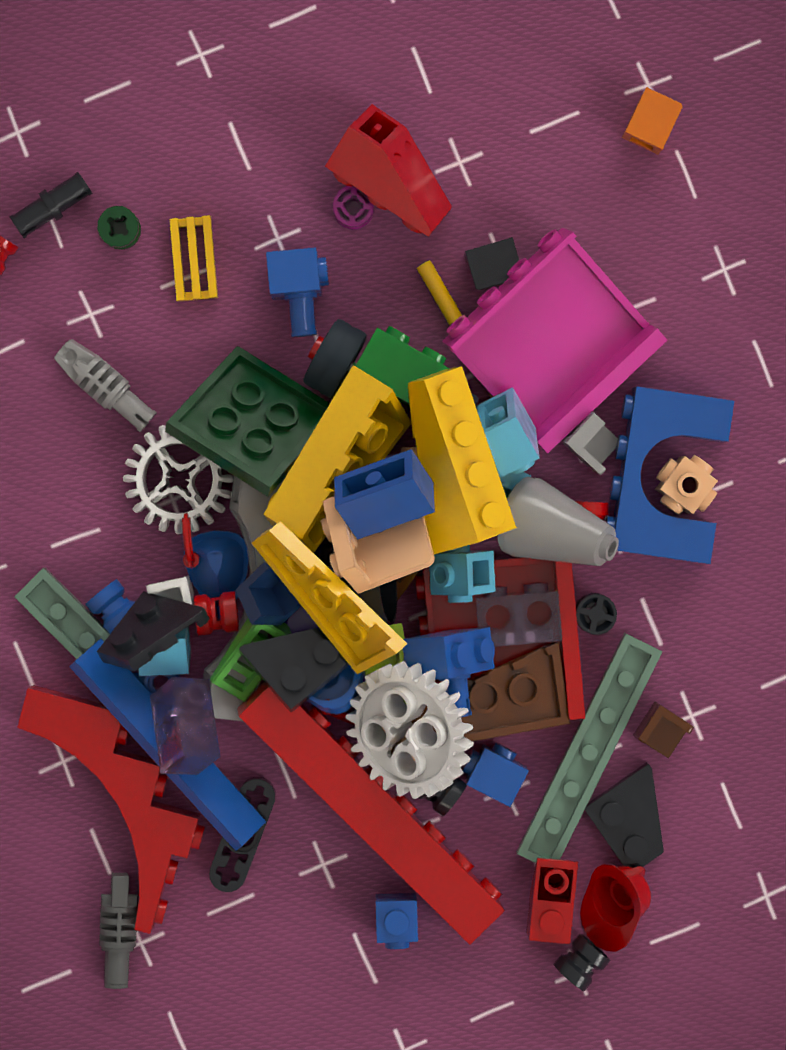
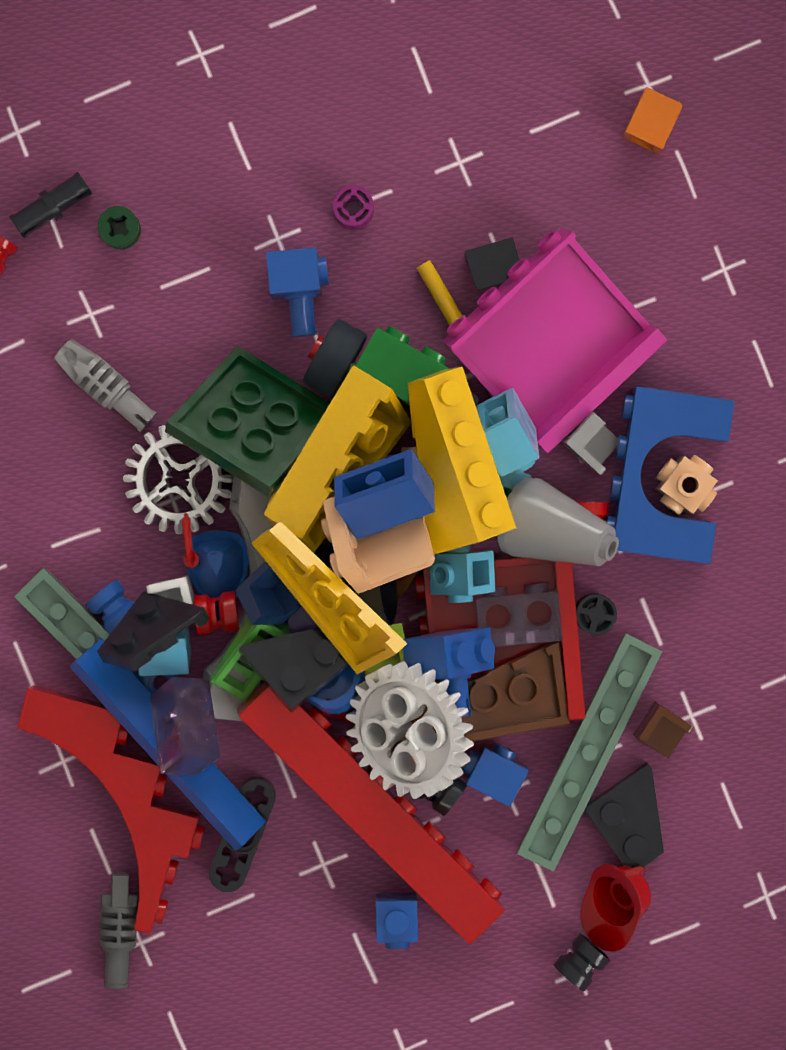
(191, 223): yellow tile -> none
(389, 168): red slope -> none
(552, 900): red slope -> none

